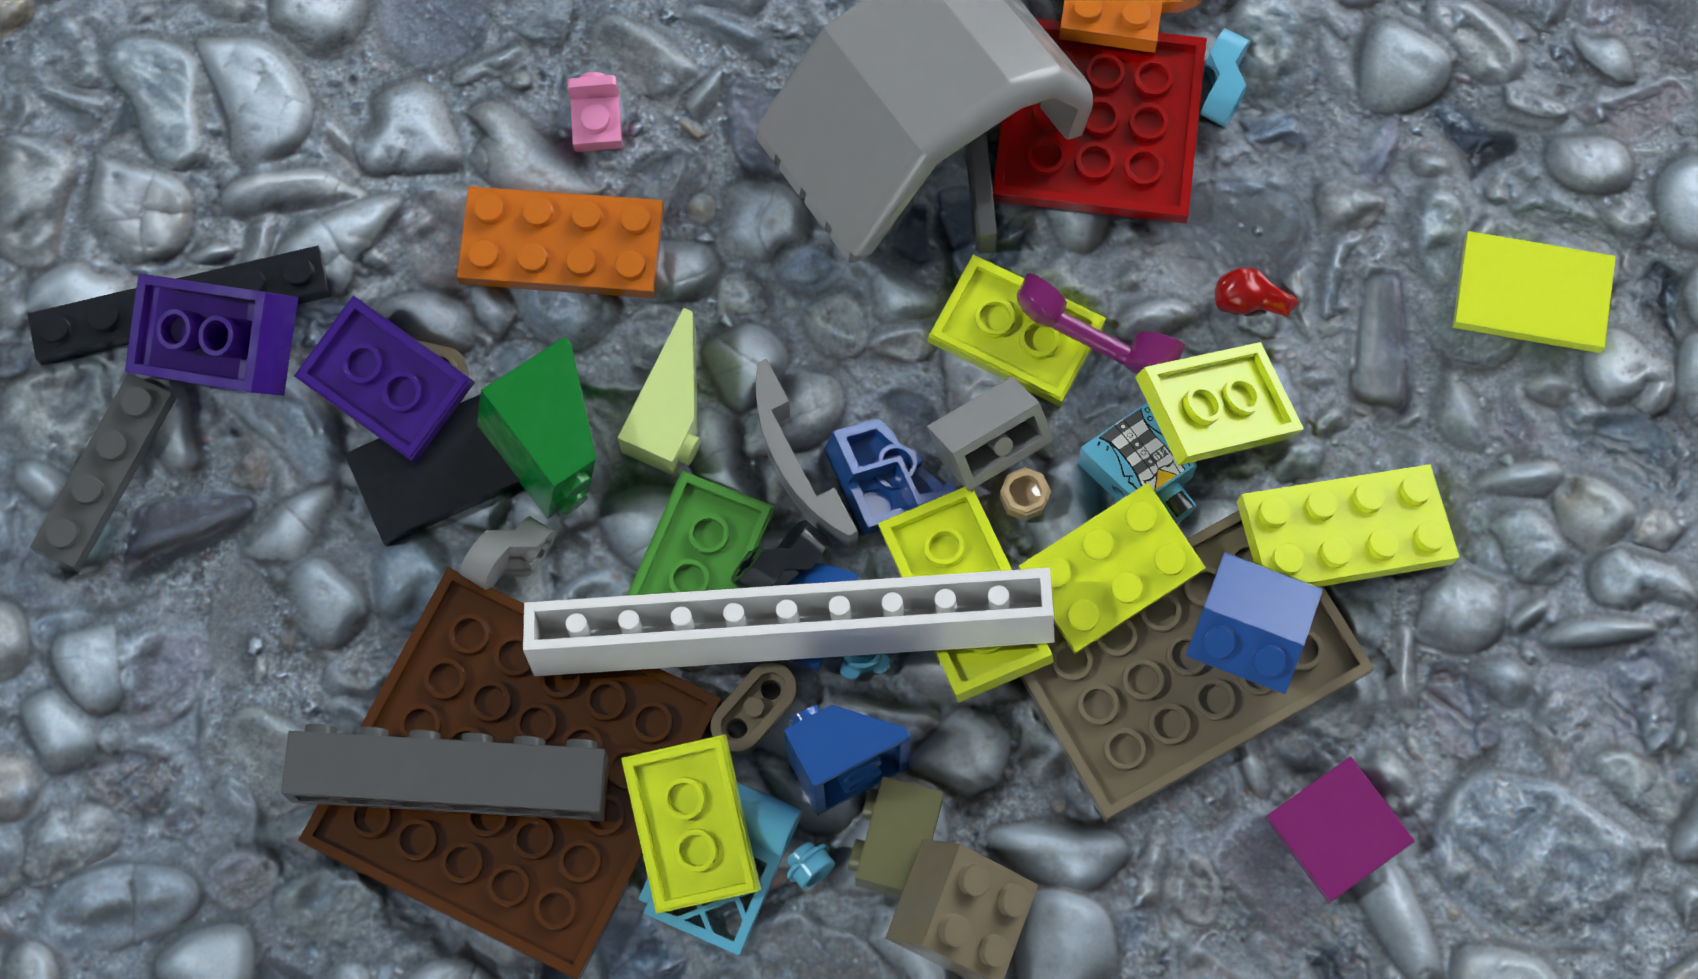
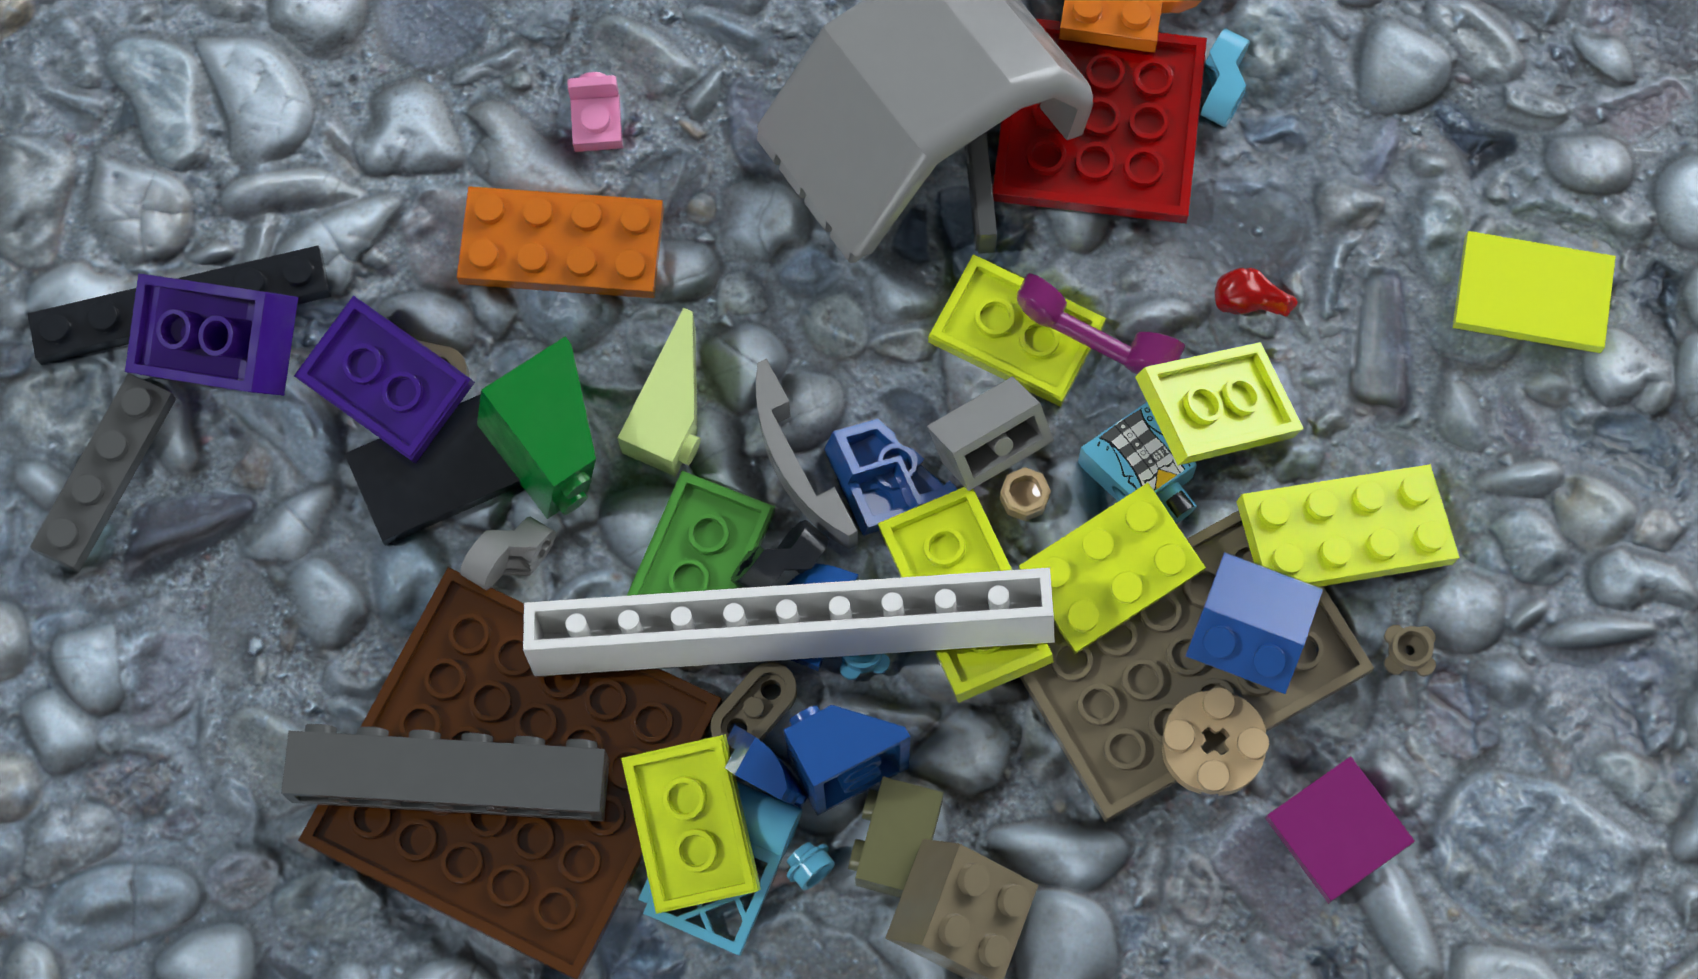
(762, 768): none -> blue slope
(1211, 772): none -> tan plate
(1417, 637): none -> dark tan plate

